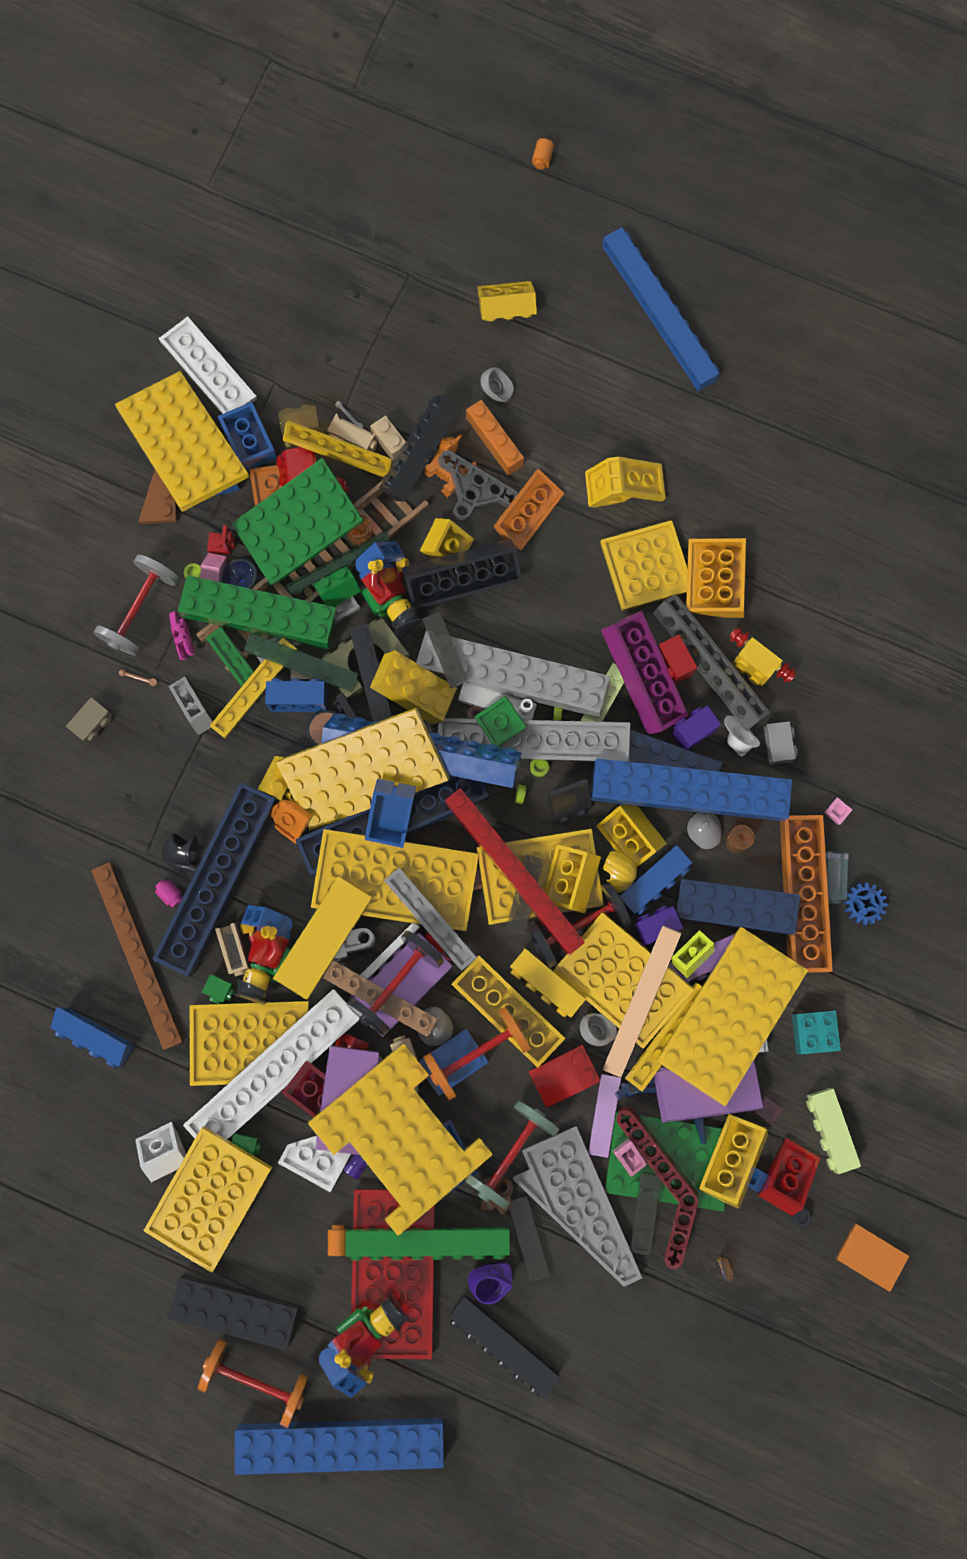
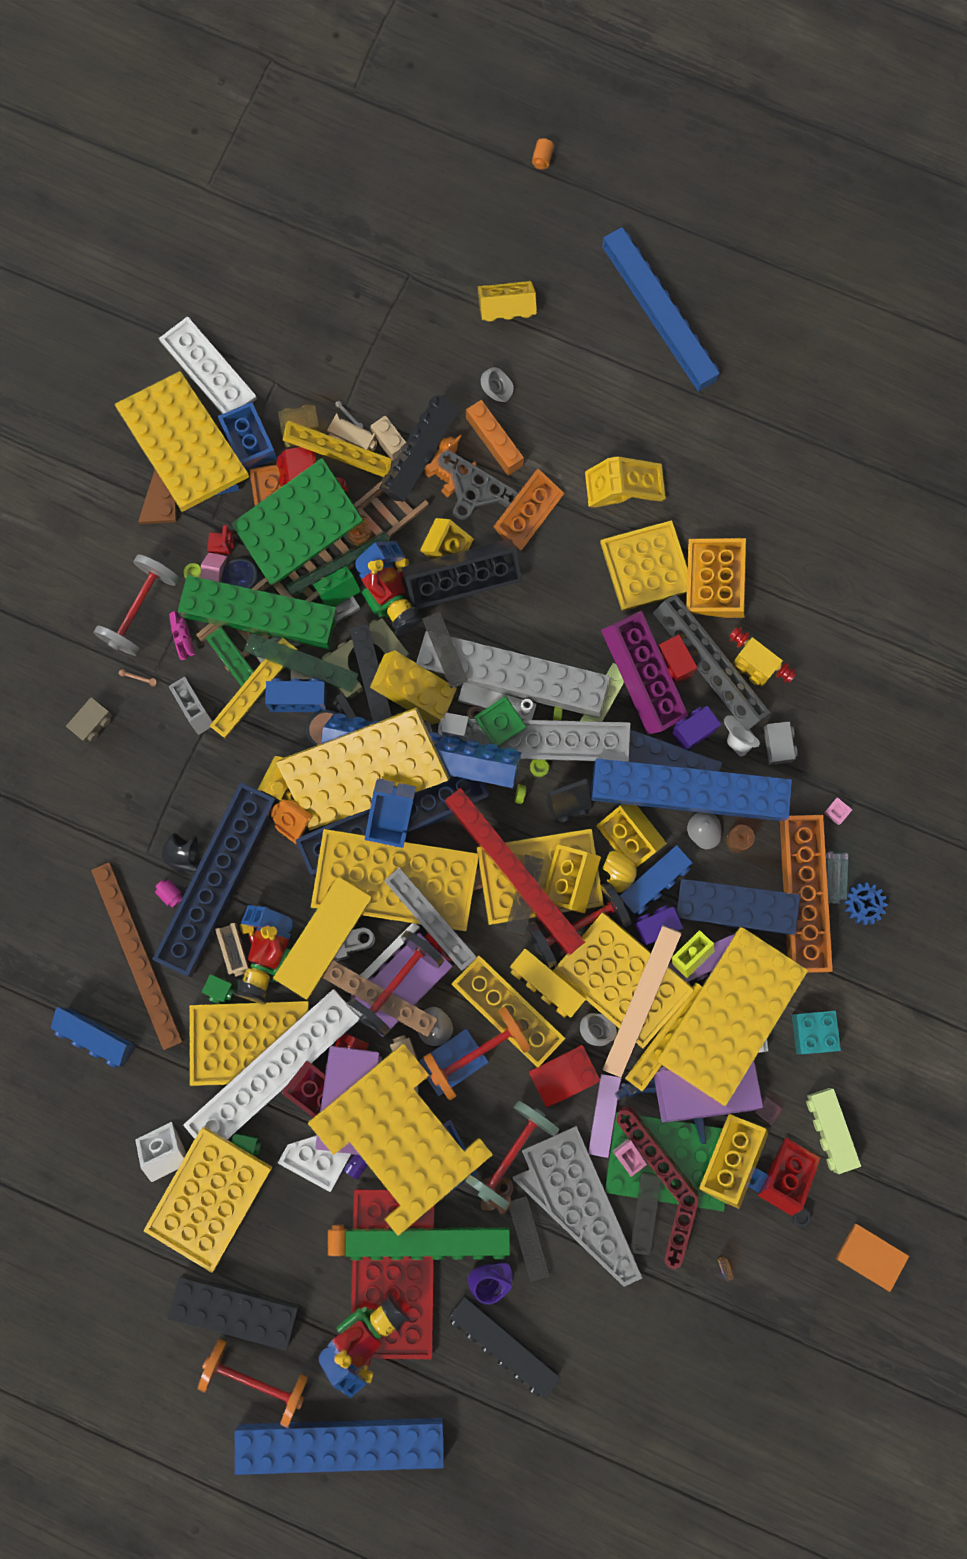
(457, 726): none -> light grey brick

